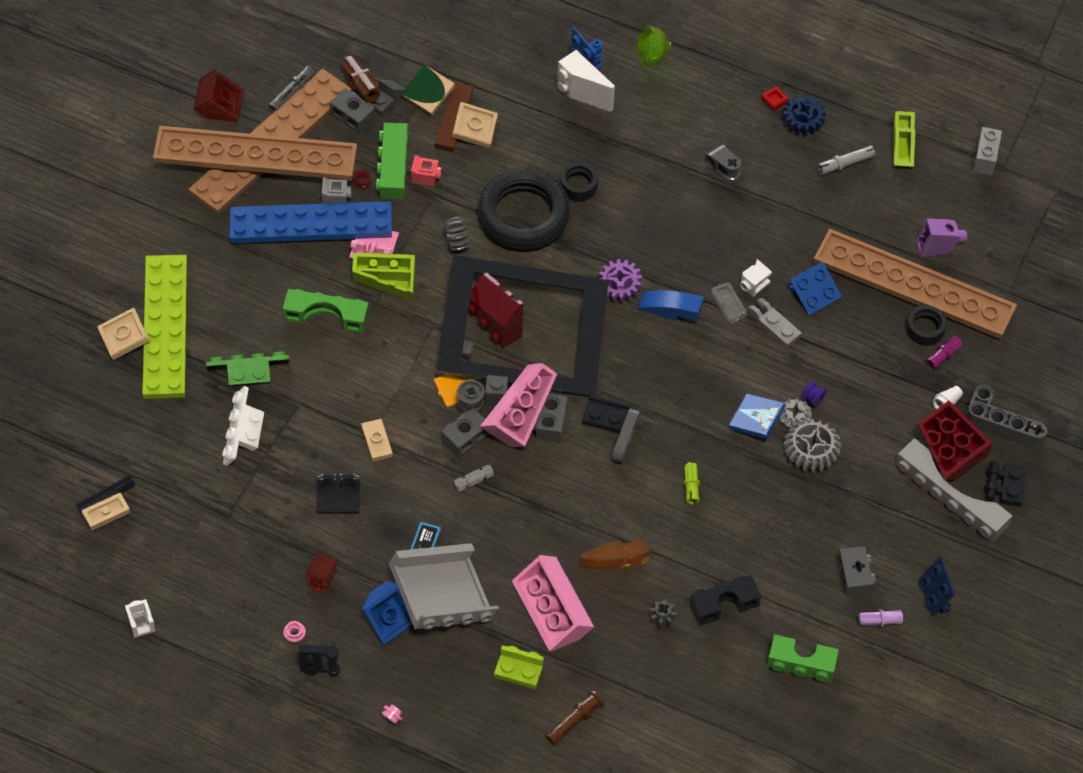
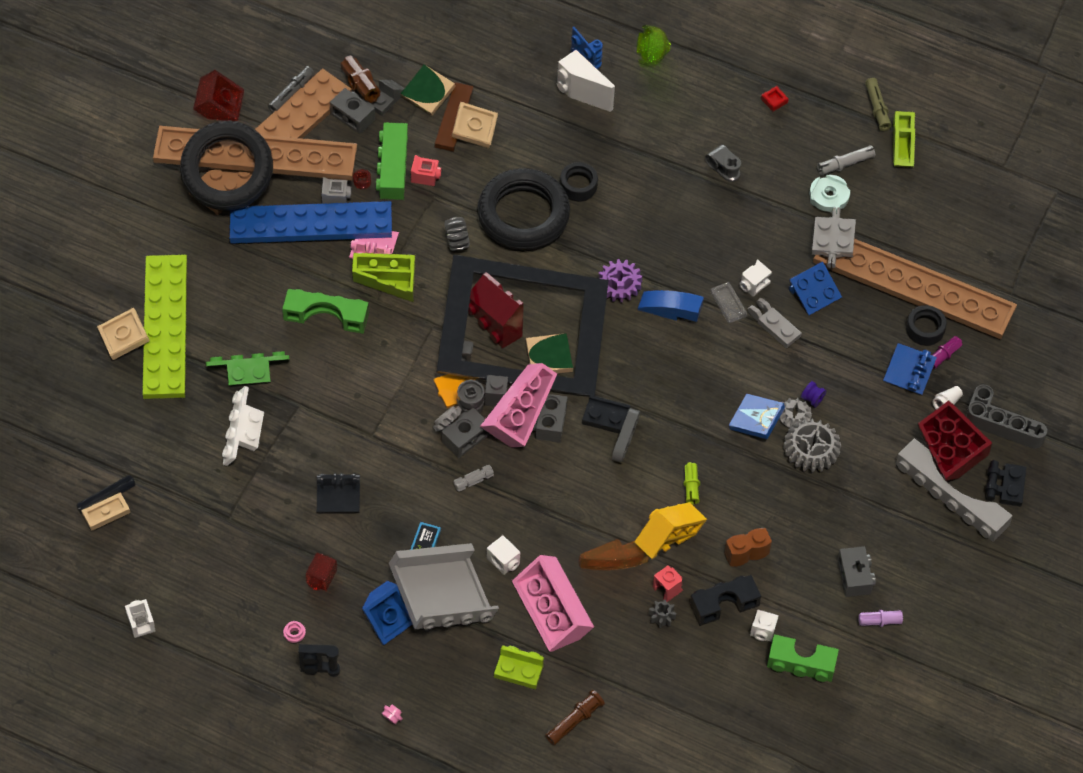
(219, 132): none -> black tyre
(376, 440): tan plate -> none
(446, 418): none -> light grey gear
(503, 555): none -> white brick
(551, 351): none -> dark green tile
(669, 526): none -> yellow wedge
(670, 581): none -> coral window
(748, 547): none -> dark orange brick
(764, 625): none -> white bracket
(804, 114): dark blue gear -> none
(829, 183): none -> light aqua plate
(833, 237): none -> light grey plate
(880, 110): none -> olive pin
(910, 368): none -> blue hinge
(937, 587): dark blue hinge -> none
(939, 237): medium lavender torso -> none
(987, 151): light grey brick -> none

